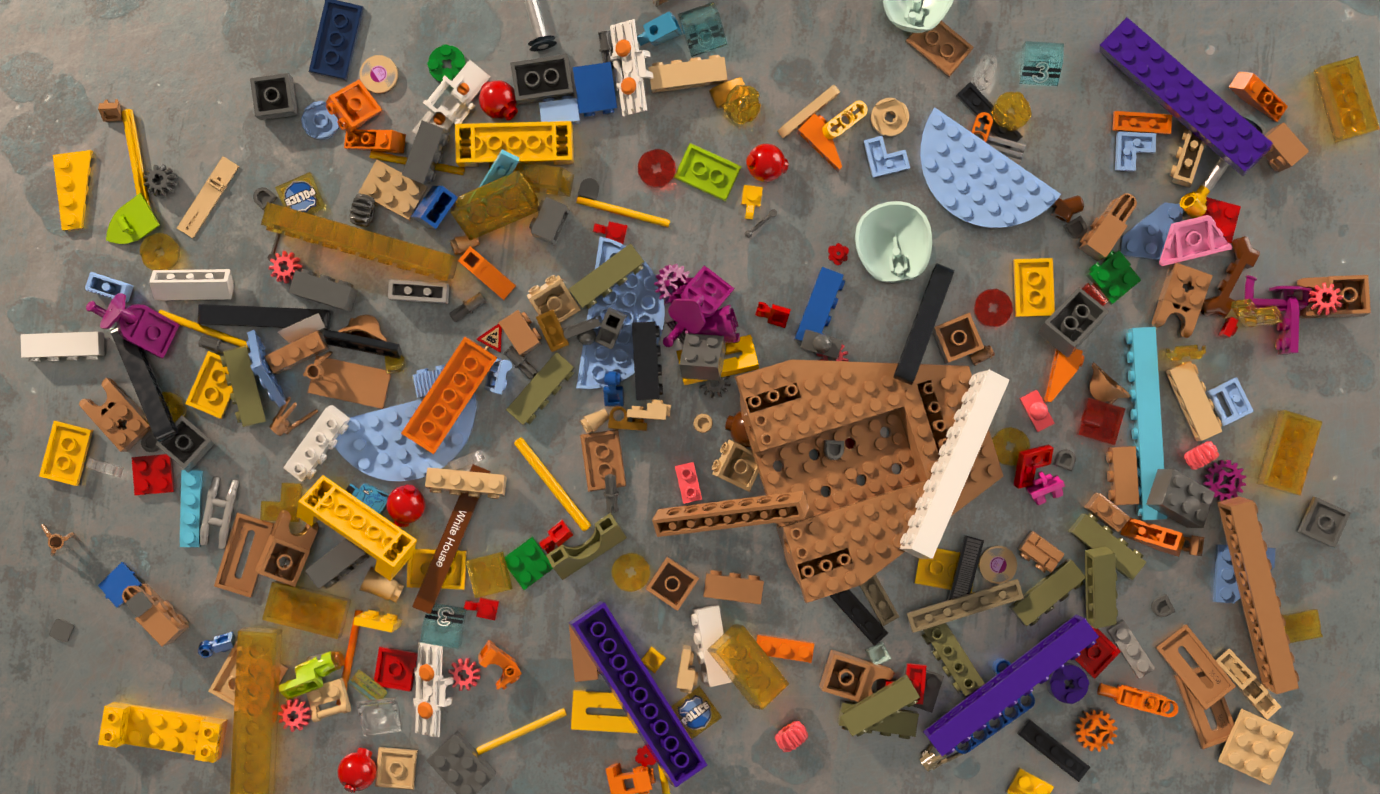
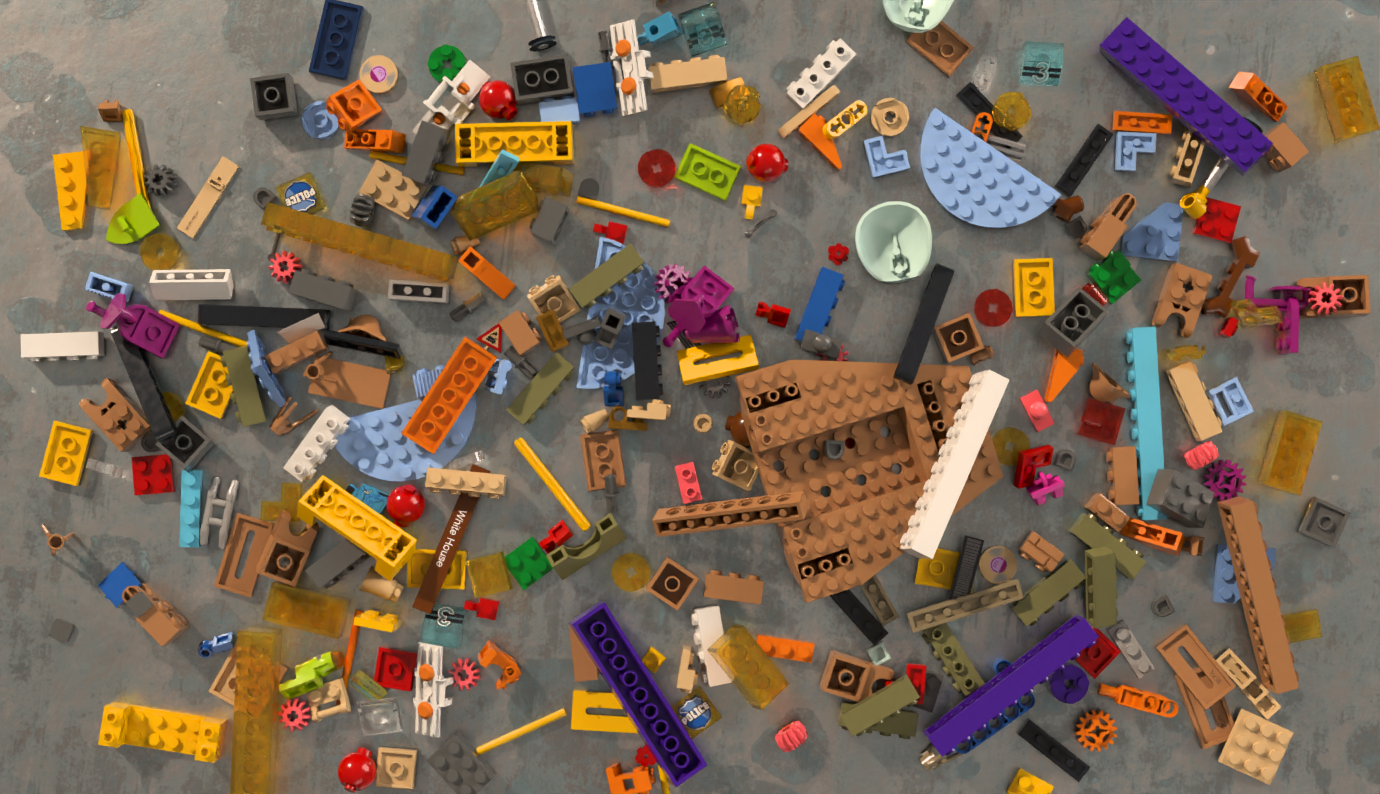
(100, 163): none -> clear yellow wedge
(702, 357): dark grey brick -> none
(821, 74): none -> white brick
(1083, 160): none -> black tile
(1193, 240): bright pink wing -> none

